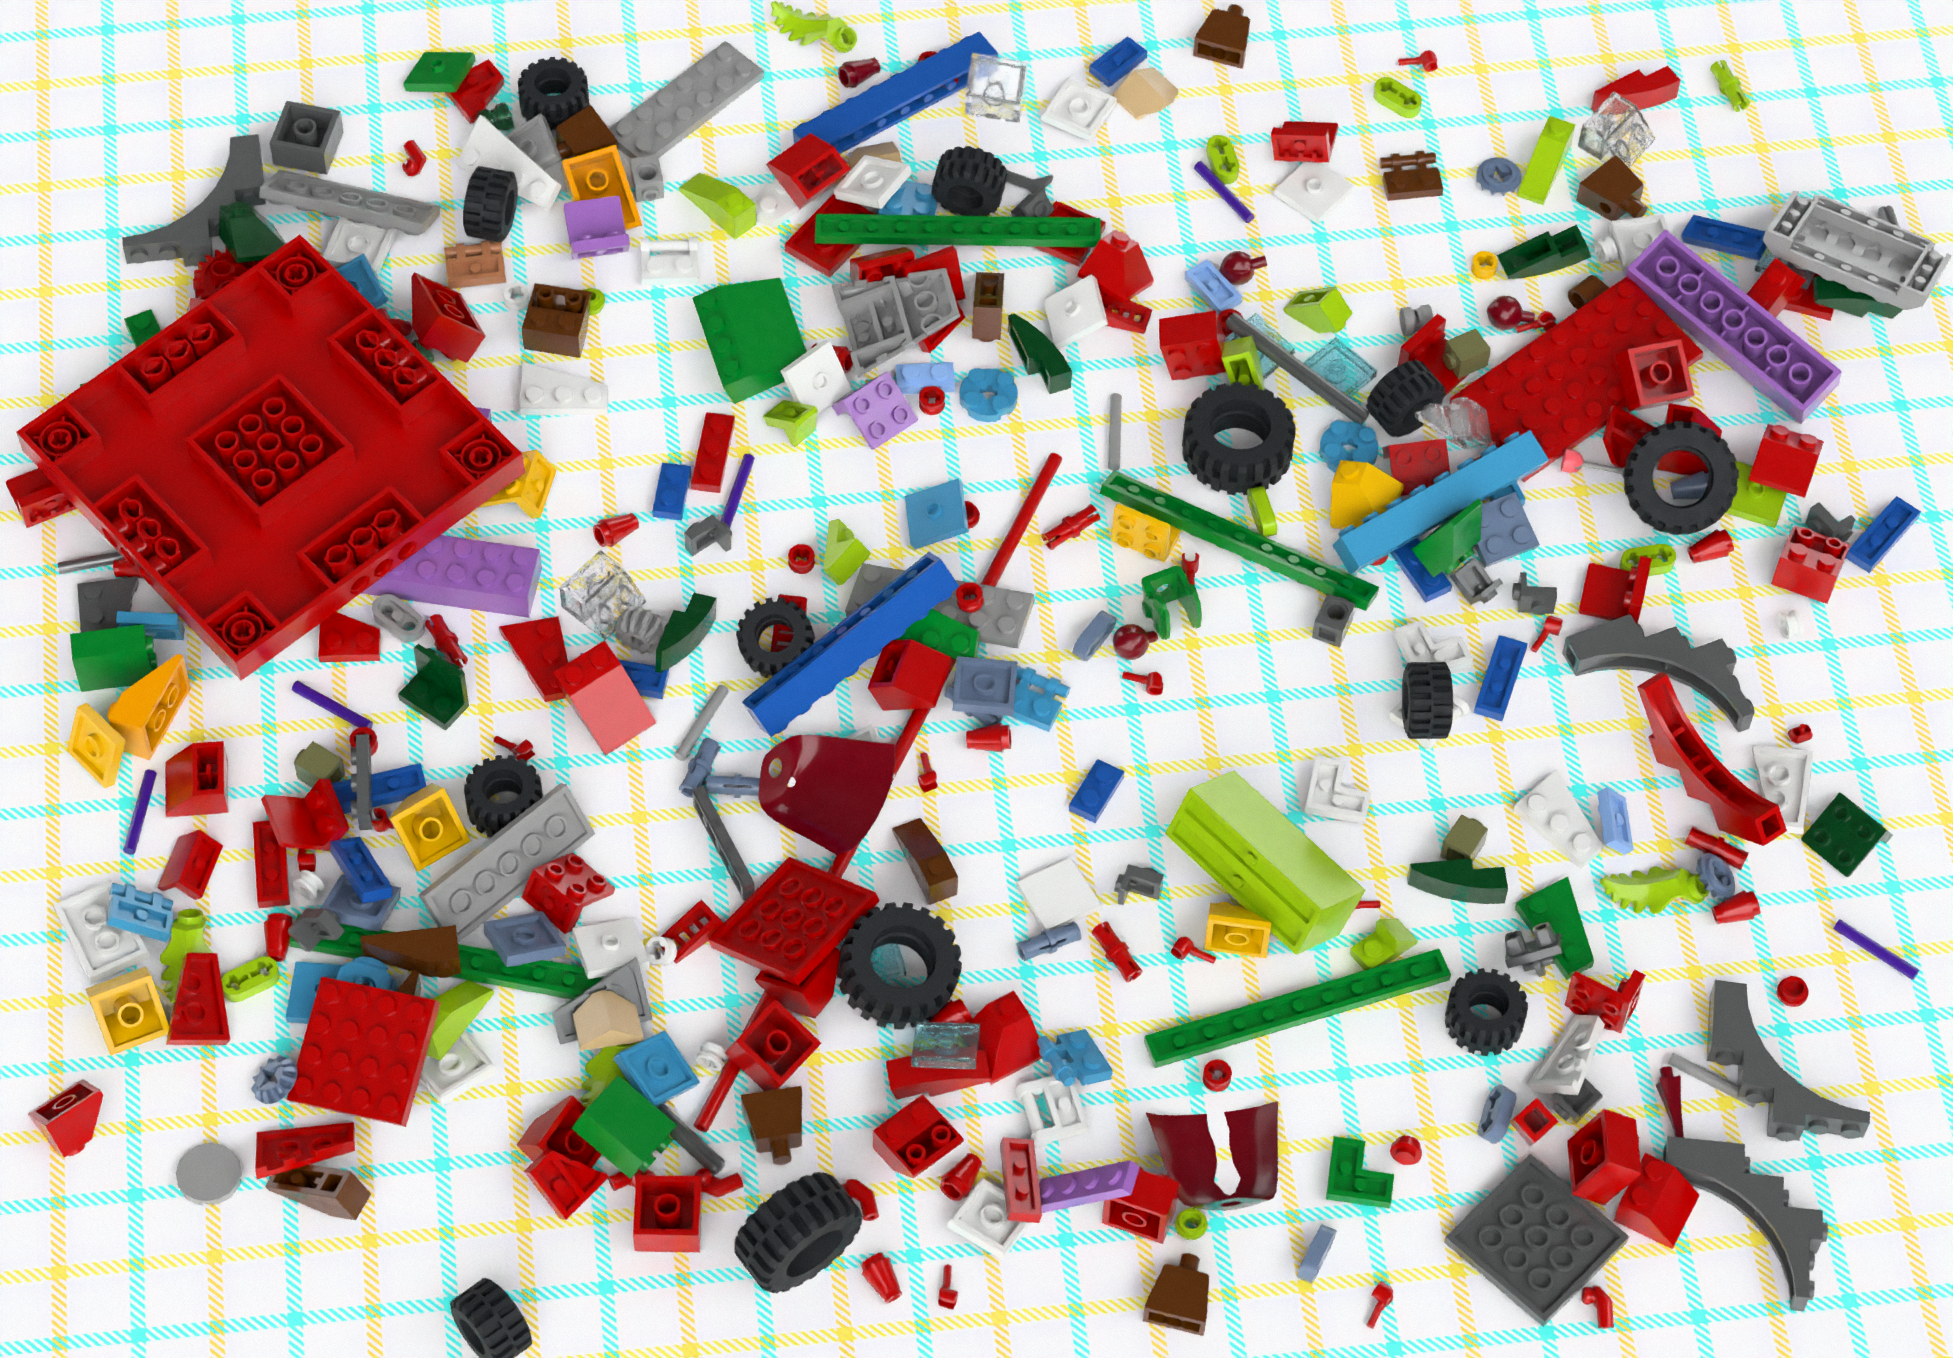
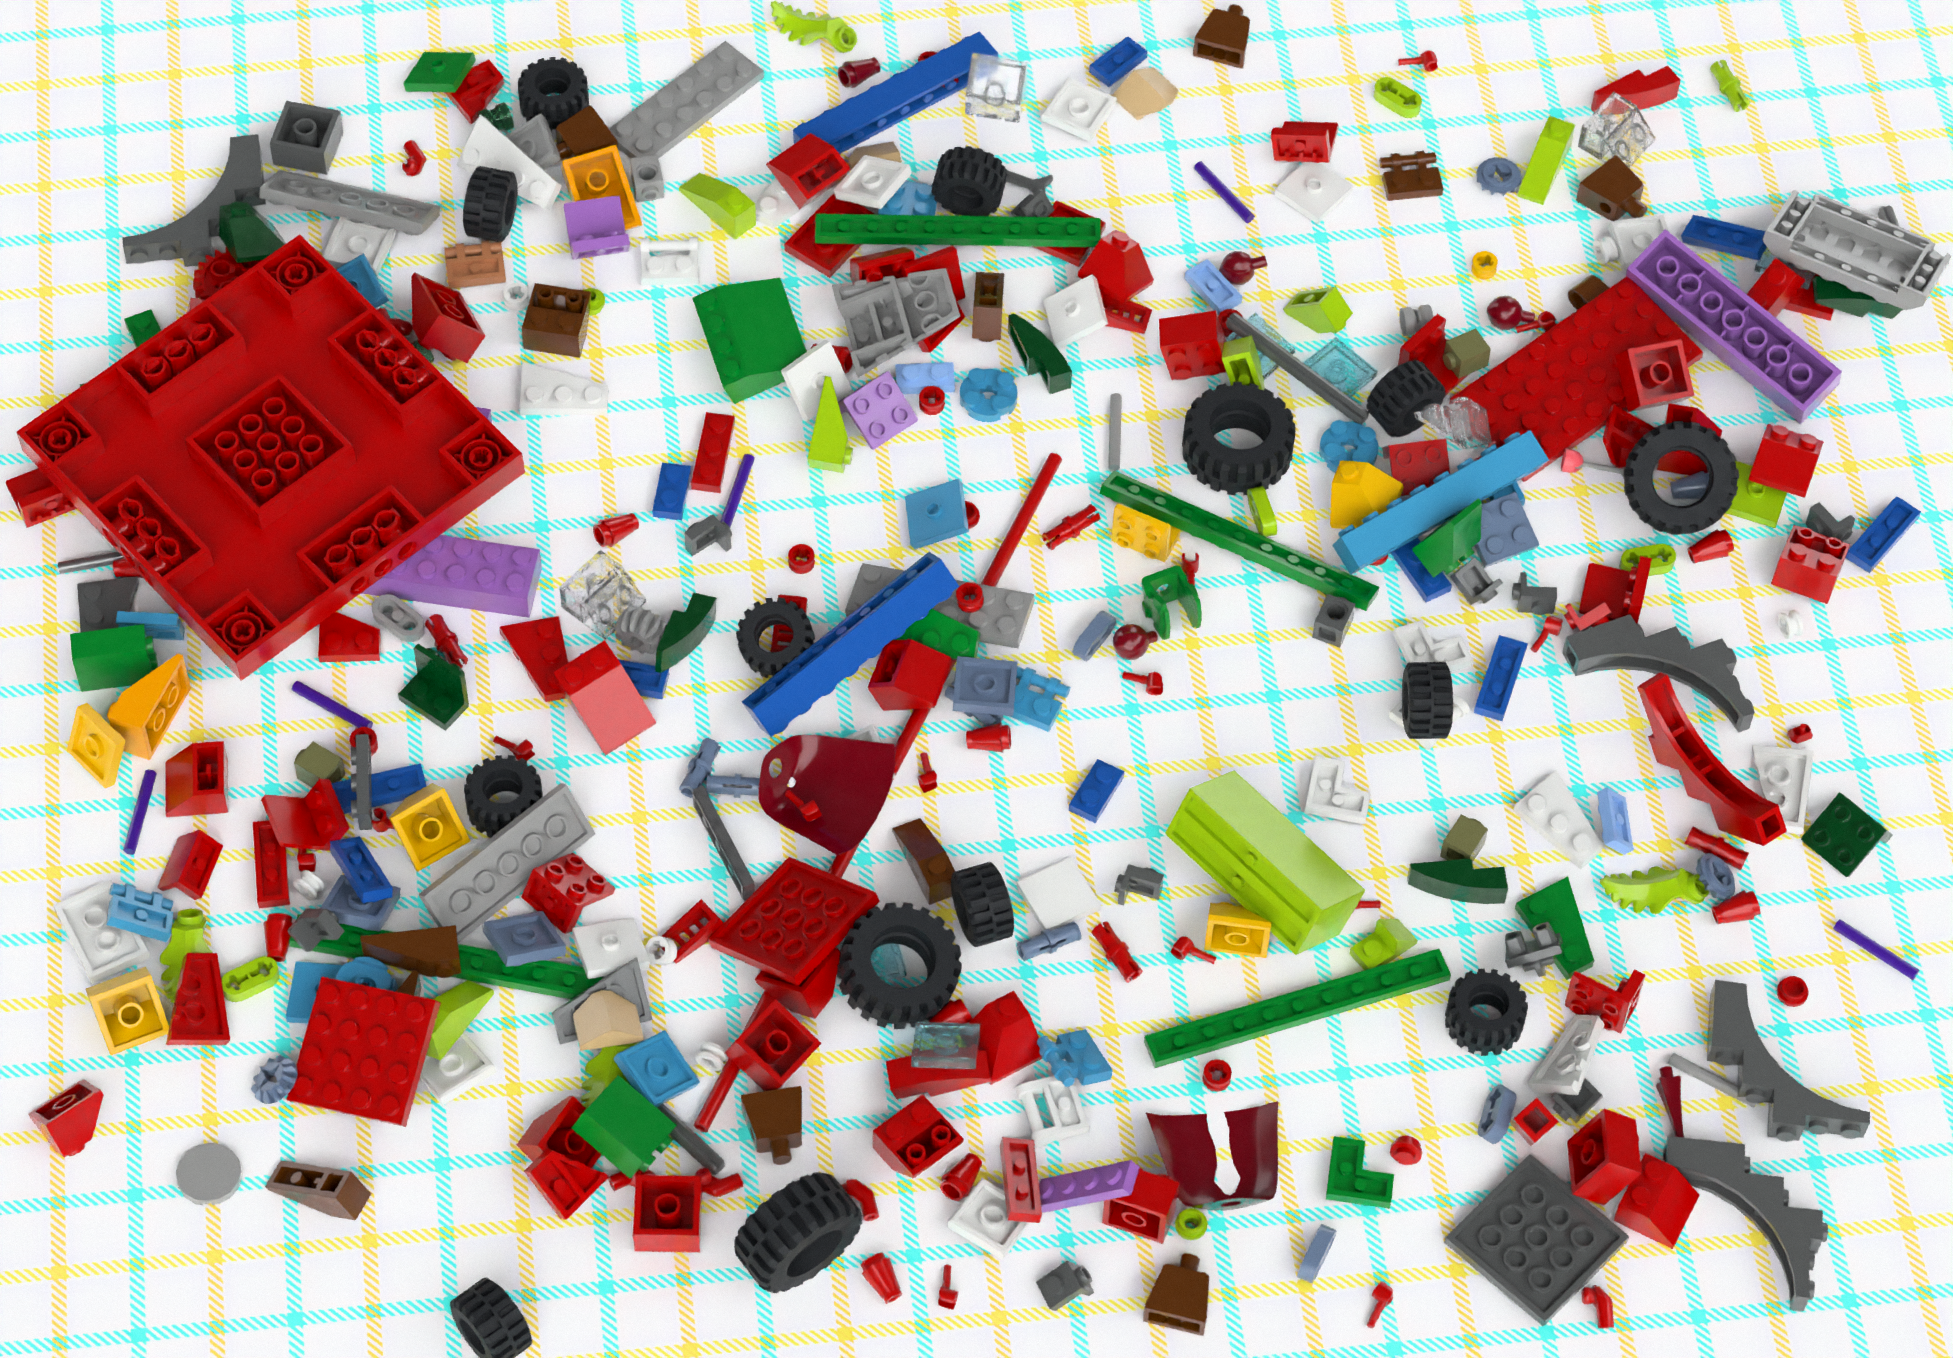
(298, 1147): red wing -> none
(531, 488): yellow bracket -> none
(701, 722): light grey bar -> none
(795, 418): lime slope -> none
(809, 810): none -> red hand
(829, 440): none -> lime slope
(843, 552): lime slope -> none
(982, 904): none -> black tyre
(1065, 1284): none -> dark grey bracket
(1228, 158): lime beam -> none
(1544, 254): dark green slope -> none
(1591, 619): none -> bracket

